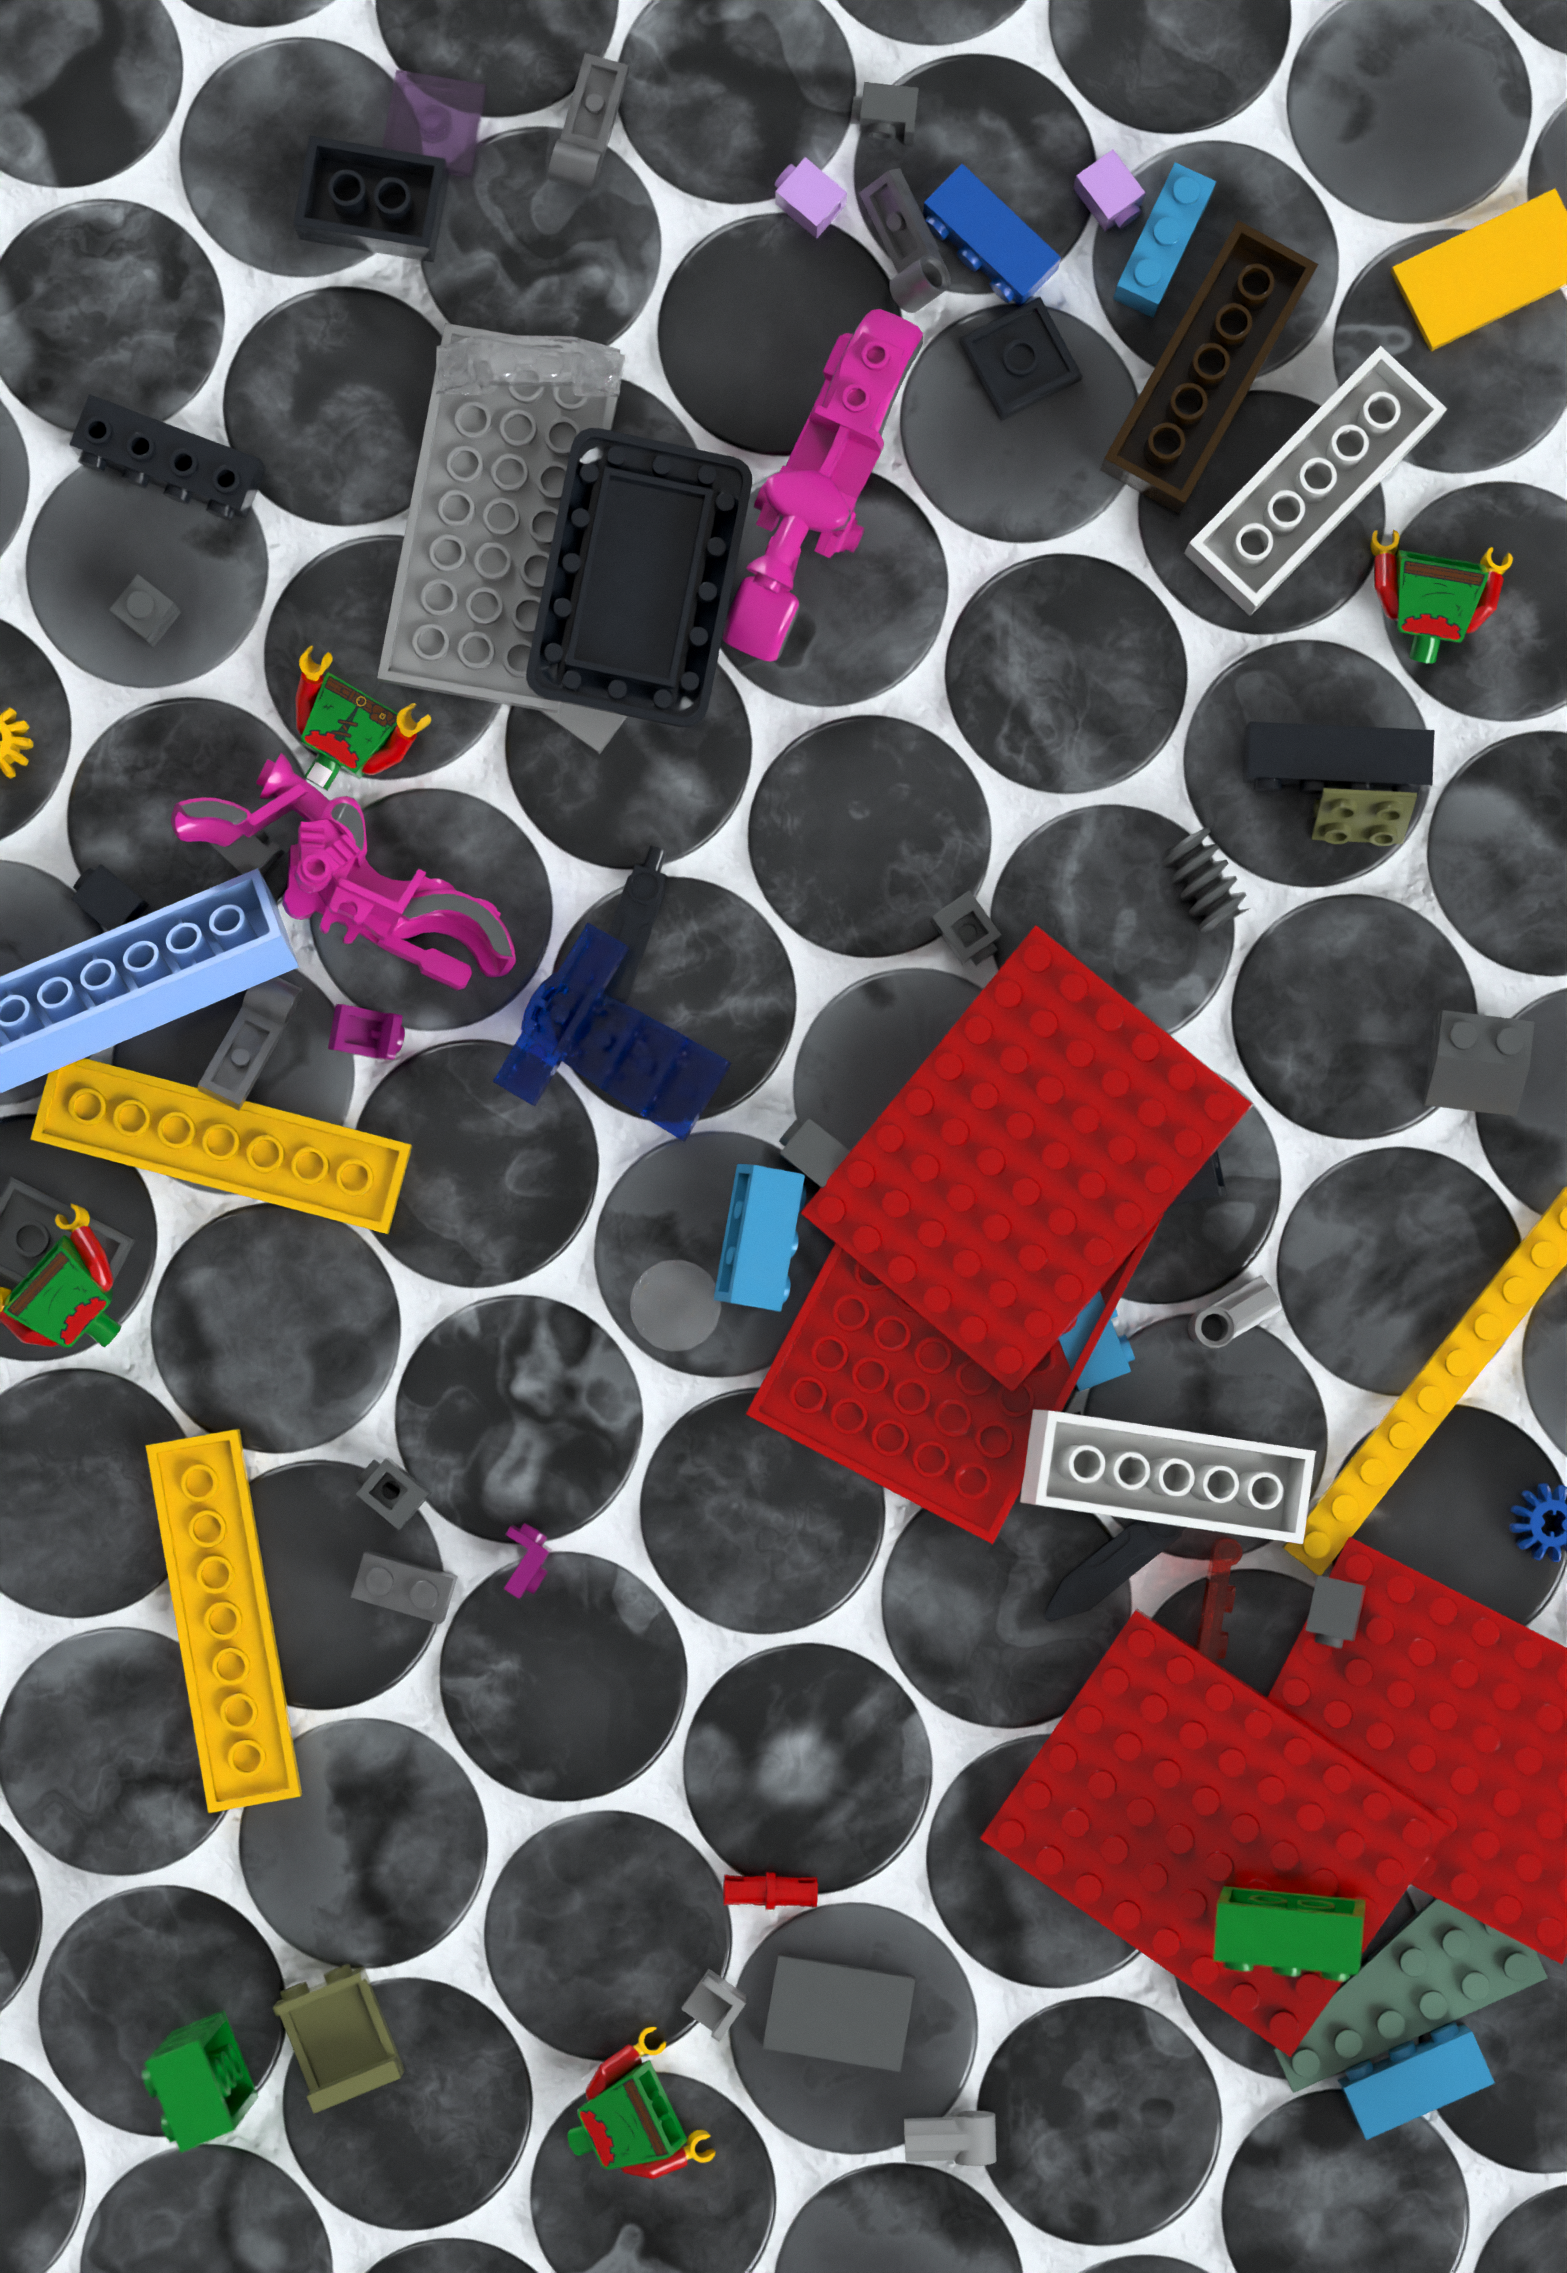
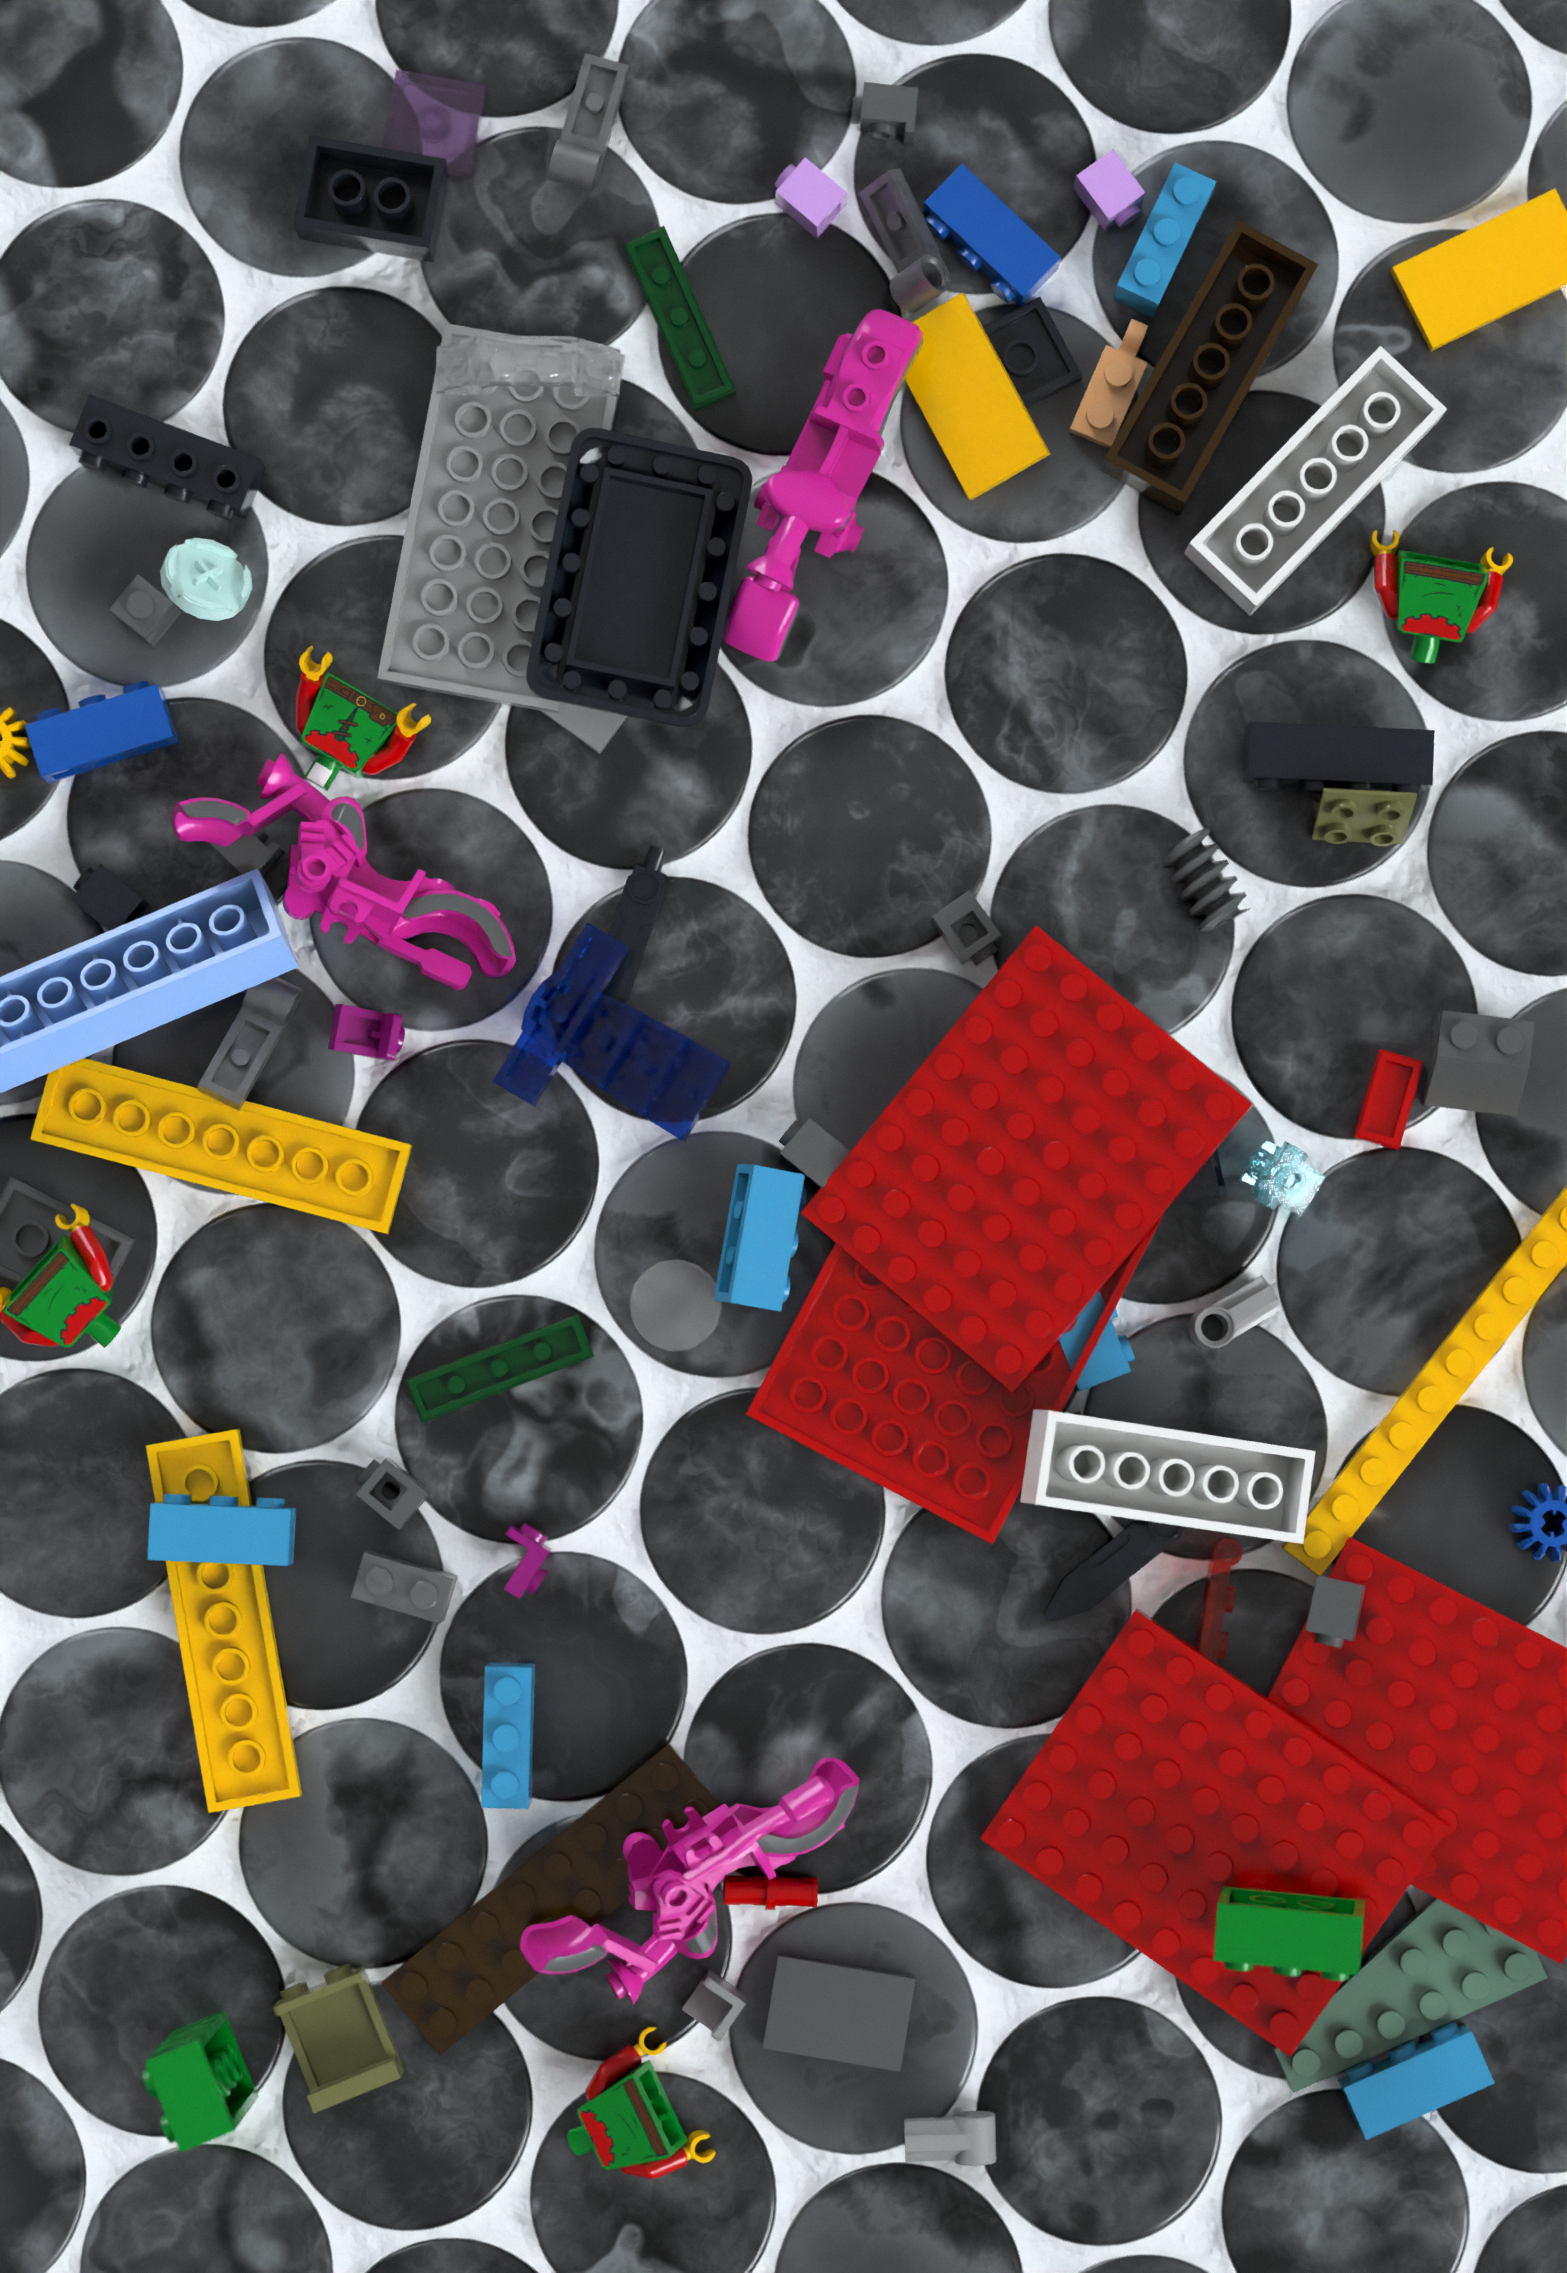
(101, 731): none -> blue brick
(206, 579): none -> light aqua tile
(222, 1531): none -> dark azure brick
(499, 1368): none -> dark green tile
(508, 1735): none -> dark azure brick
(578, 1873): none -> dark brown plate
(679, 318): none -> dark green tile
(683, 1877): none -> dark pink piece
(971, 400): none -> yellow tile
(1111, 389): none -> light nougat plate
(1282, 1177): none -> clear light blue brick
(1388, 1099): none -> red tile

